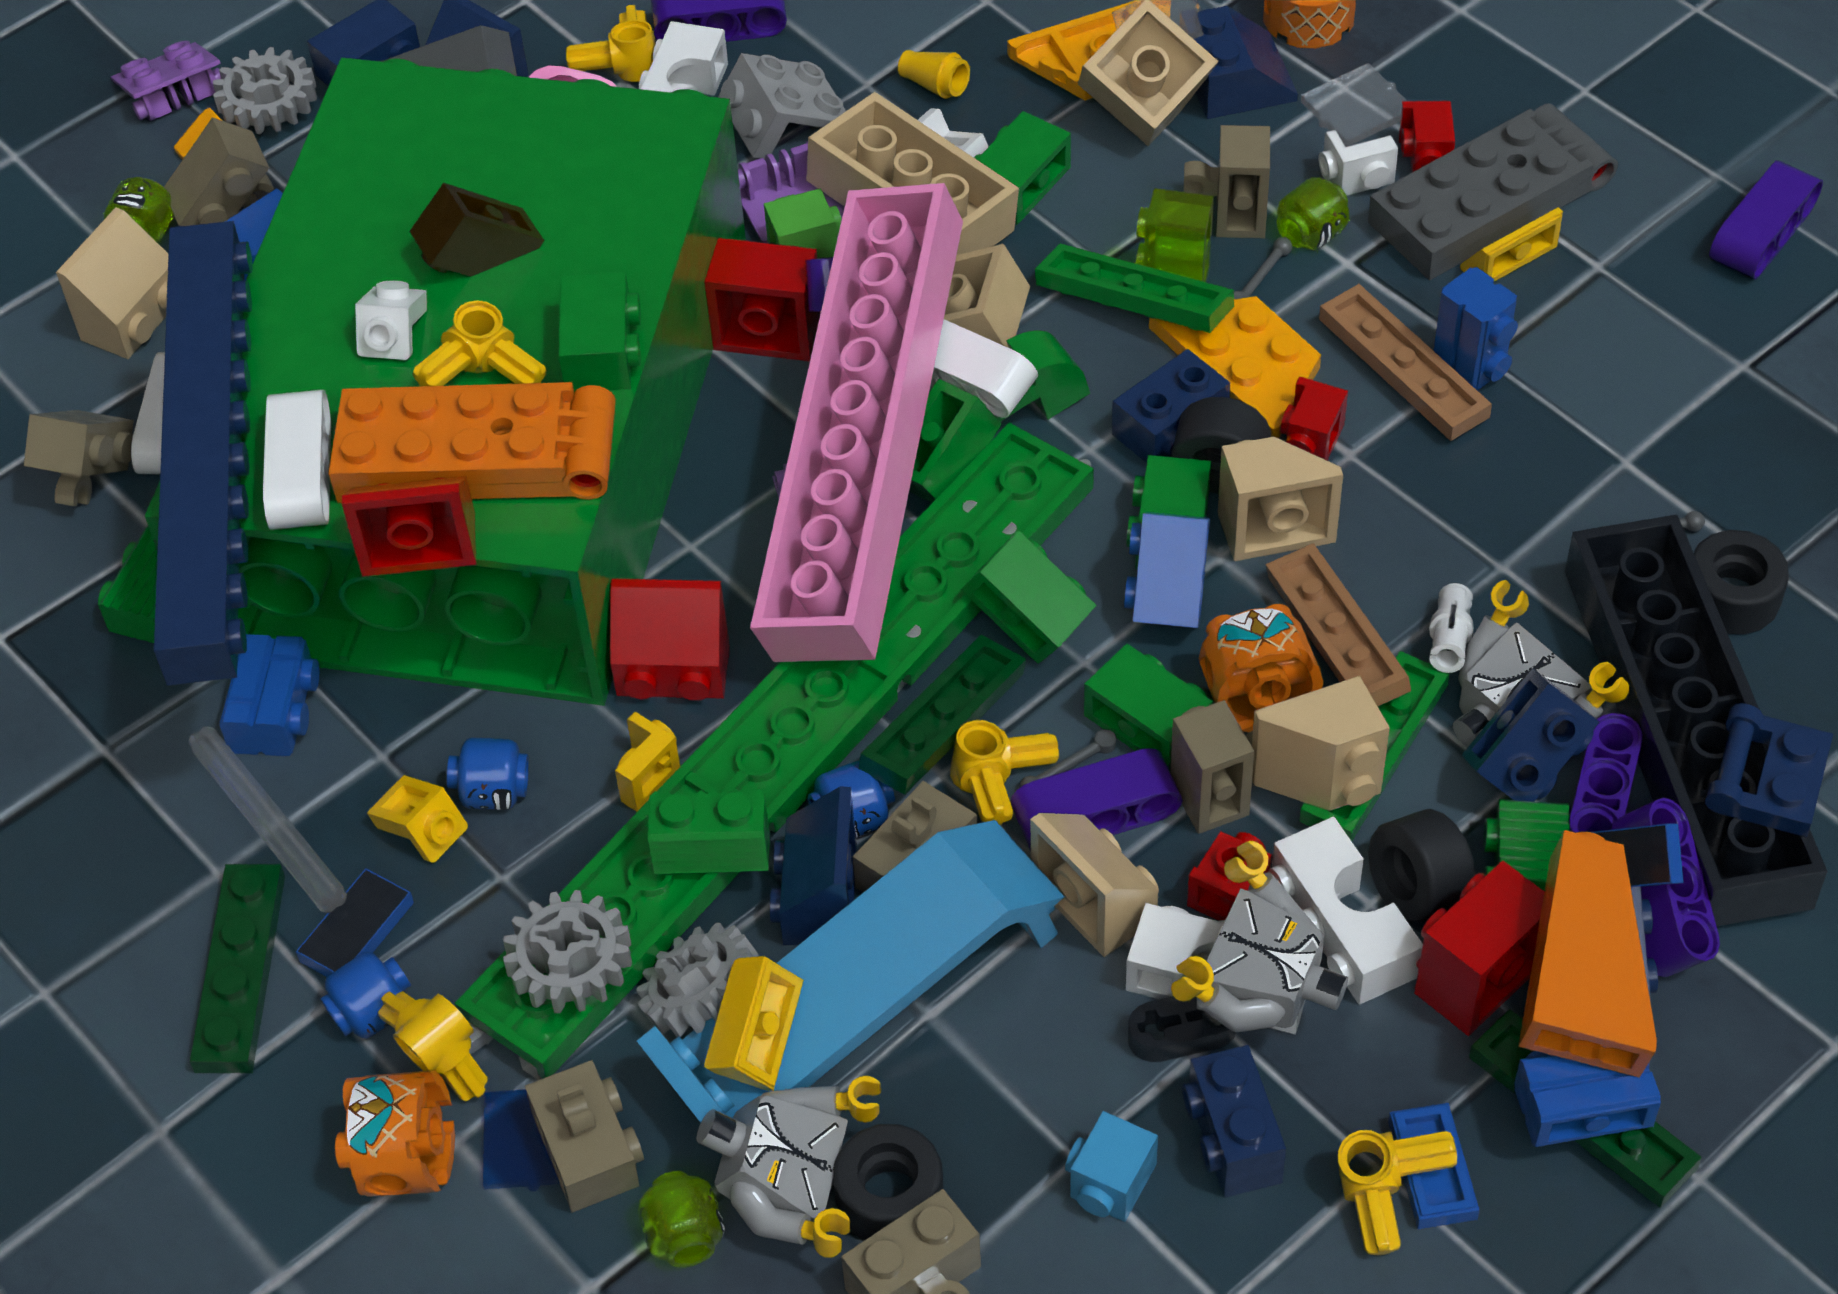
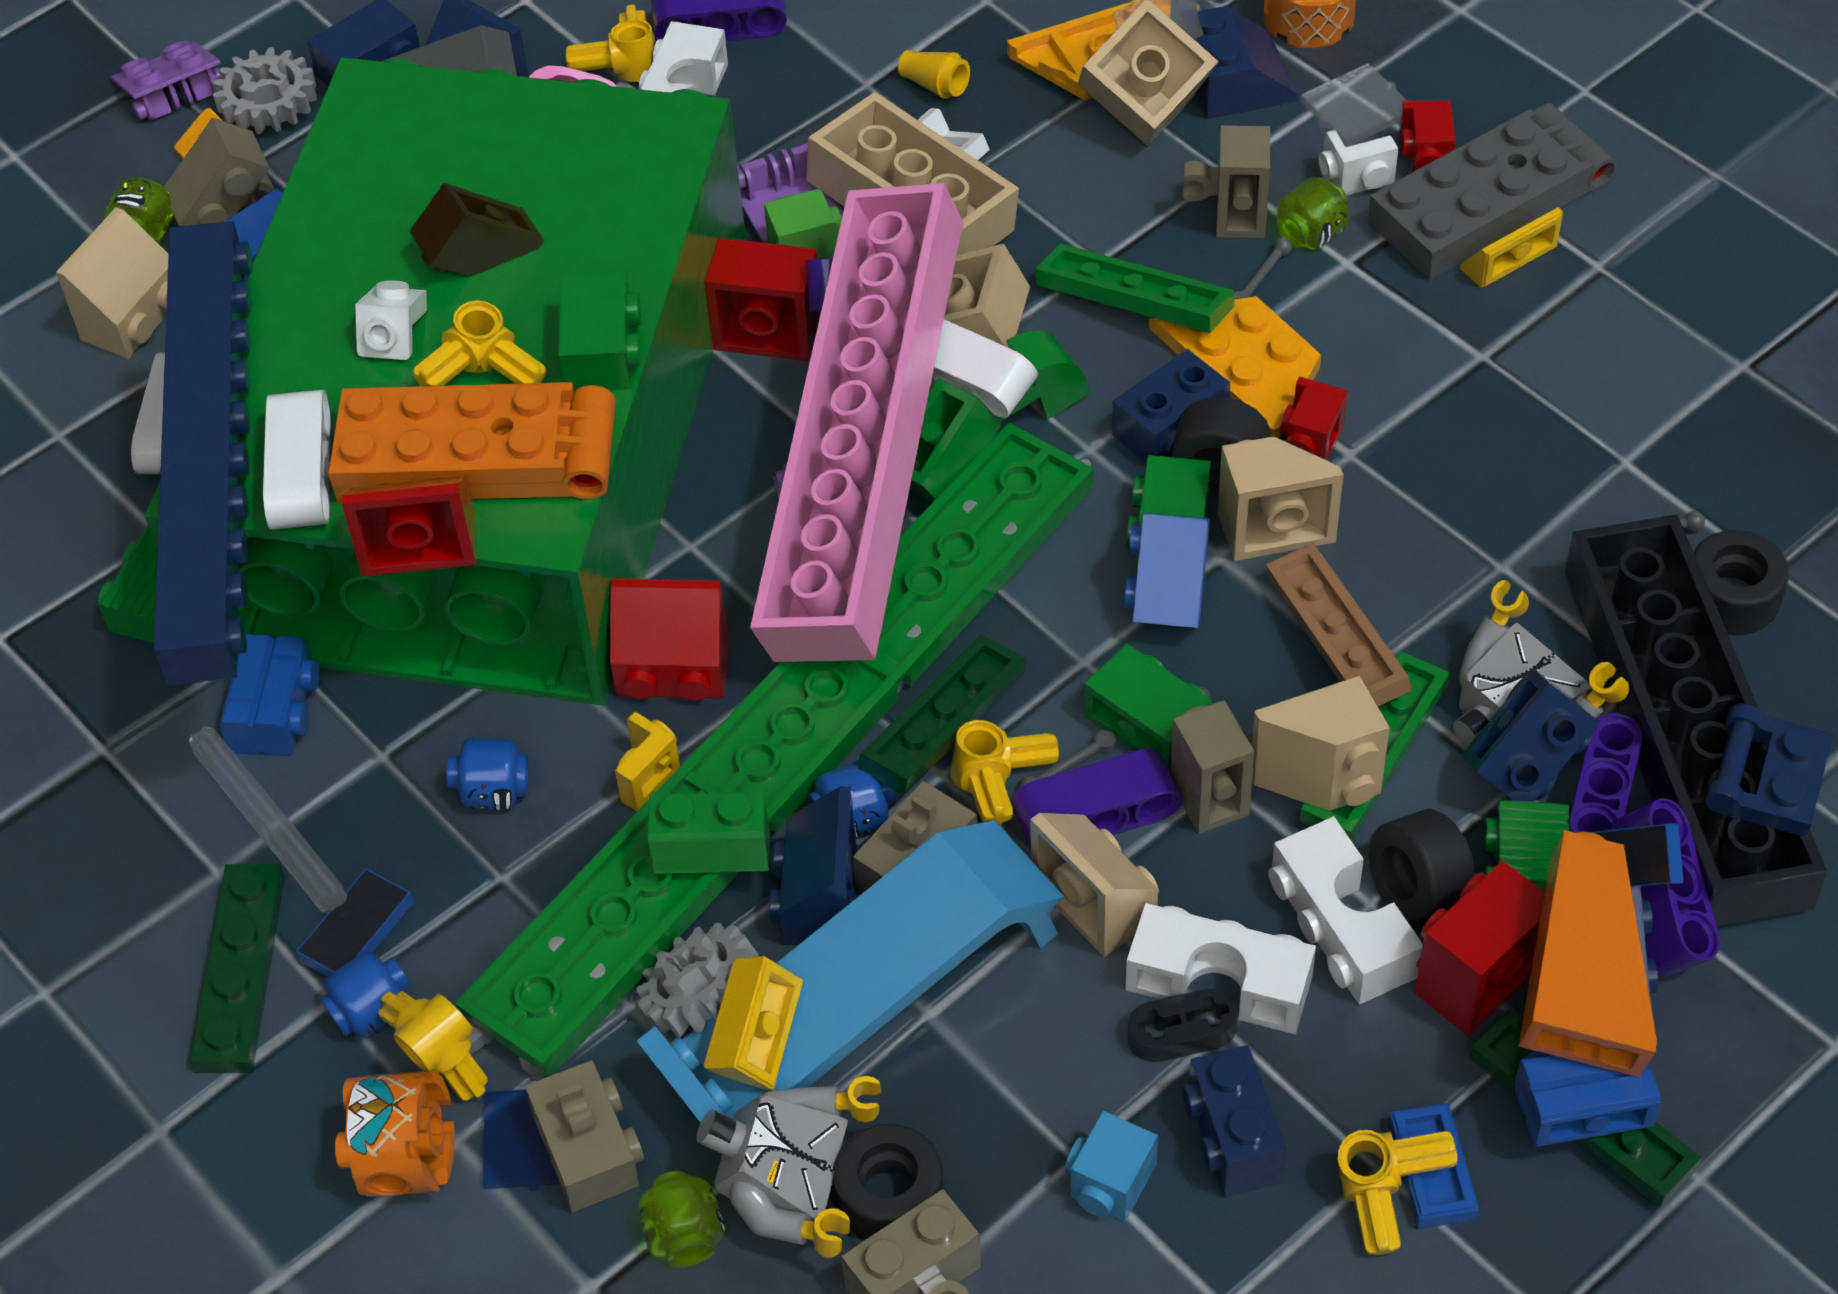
(77, 447): dark tan brick -> none
(419, 814): yellow bracket -> none
(567, 951): light grey gear -> none
(771, 94): light grey bracket -> none
(1029, 597): green brick -> none
(1030, 157): green brick -> none
(1176, 233): clear neon green brick -> none
(1208, 885): red brick -> none
(1257, 661): orange brick -> none
(1262, 957): light grey torso -> none
(1405, 362): medium nougat plate -> none
(1447, 638): white pin -> none
(1476, 327): blue brick -> none
(1766, 219): dark purple beam -> none

